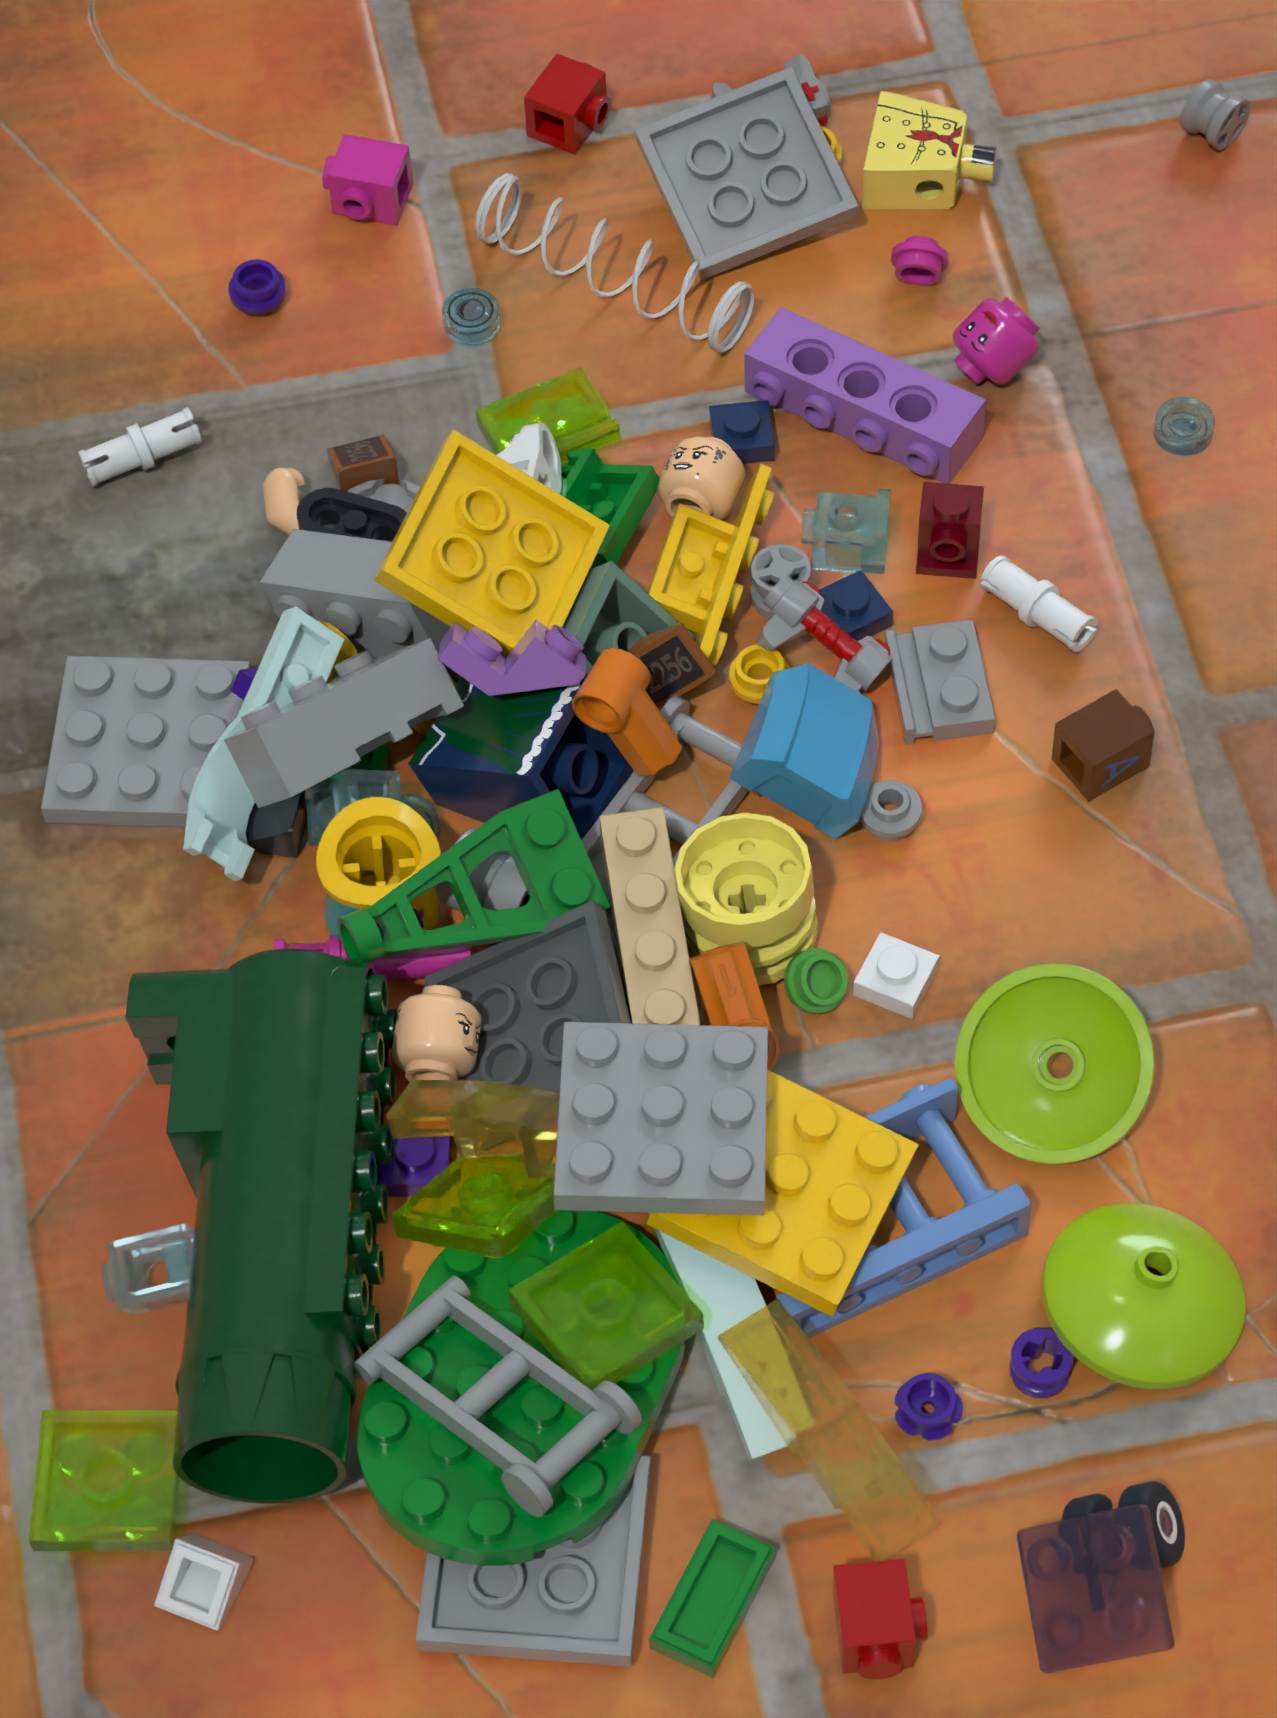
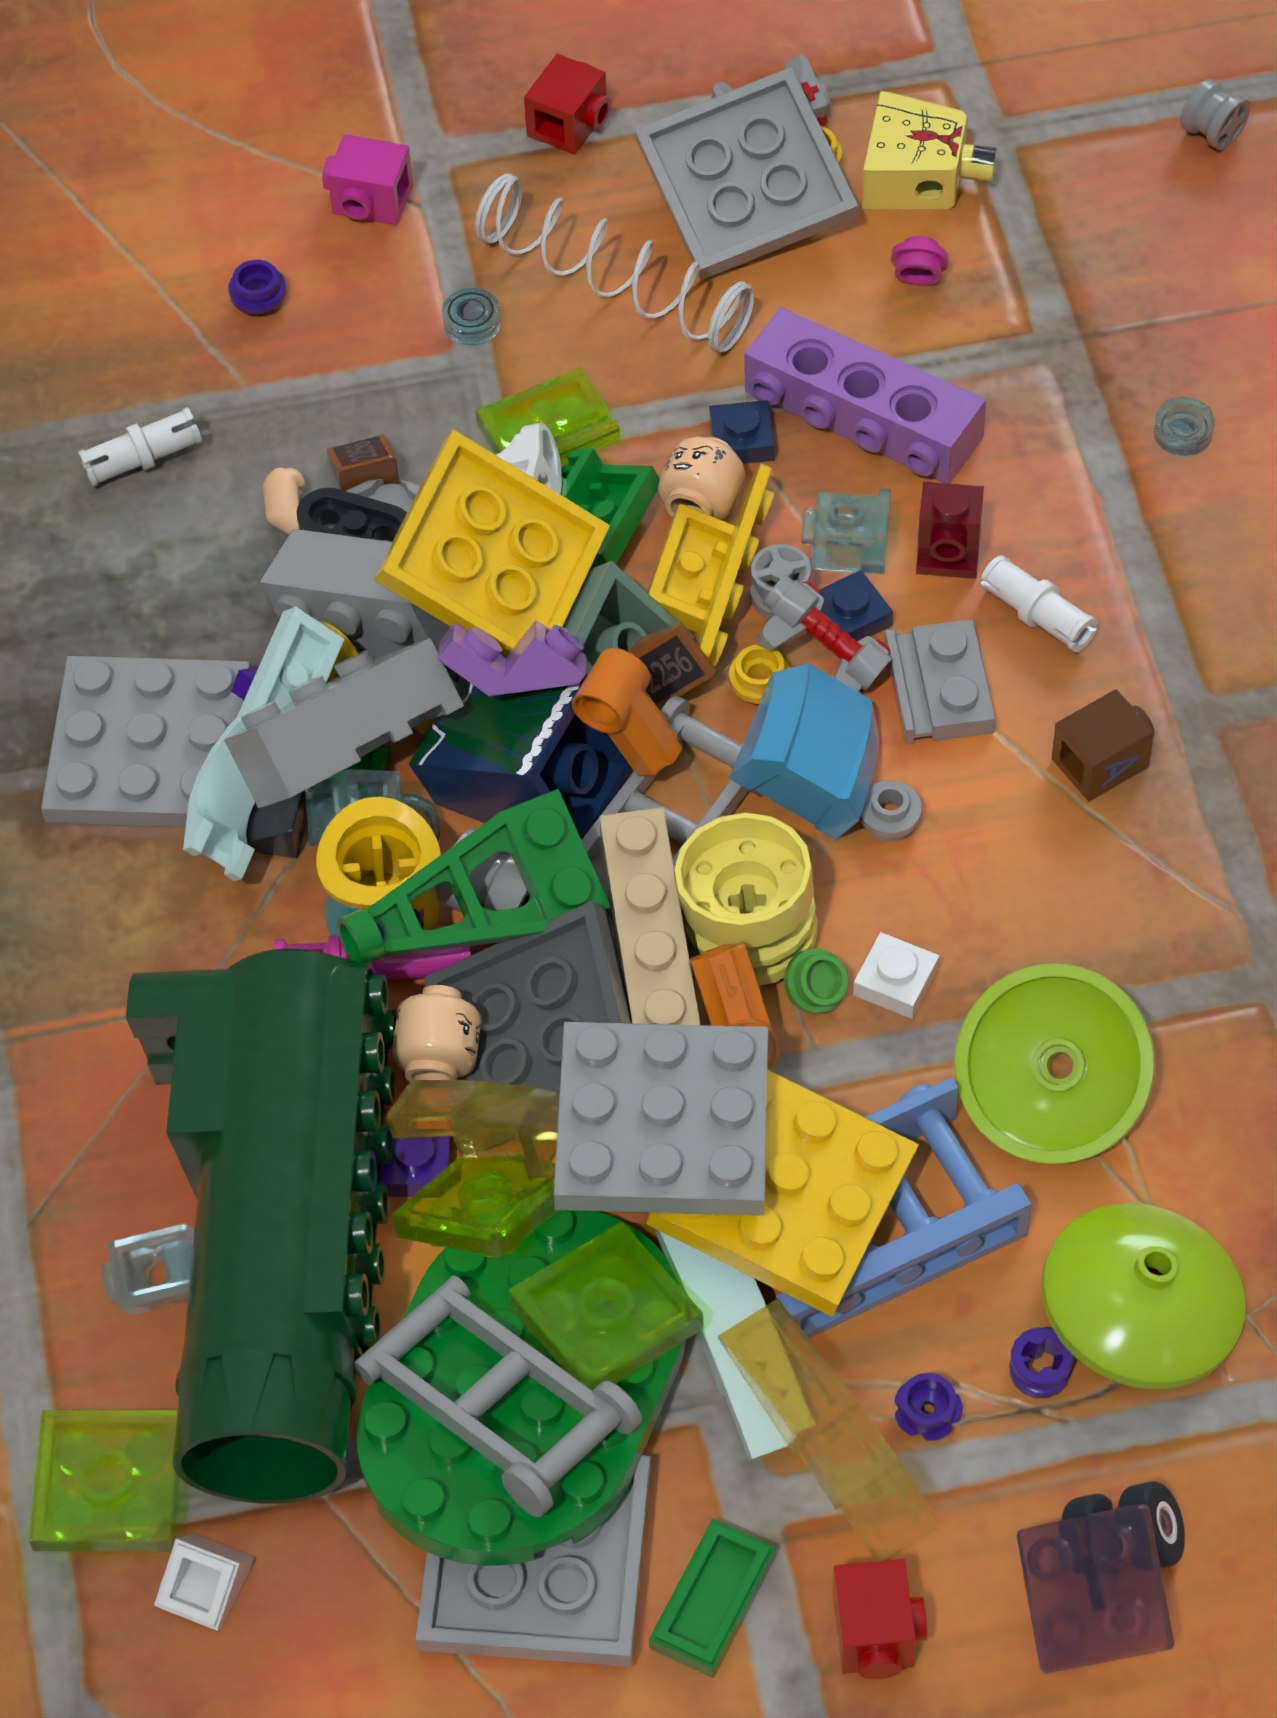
(995, 341): dark pink head -> none

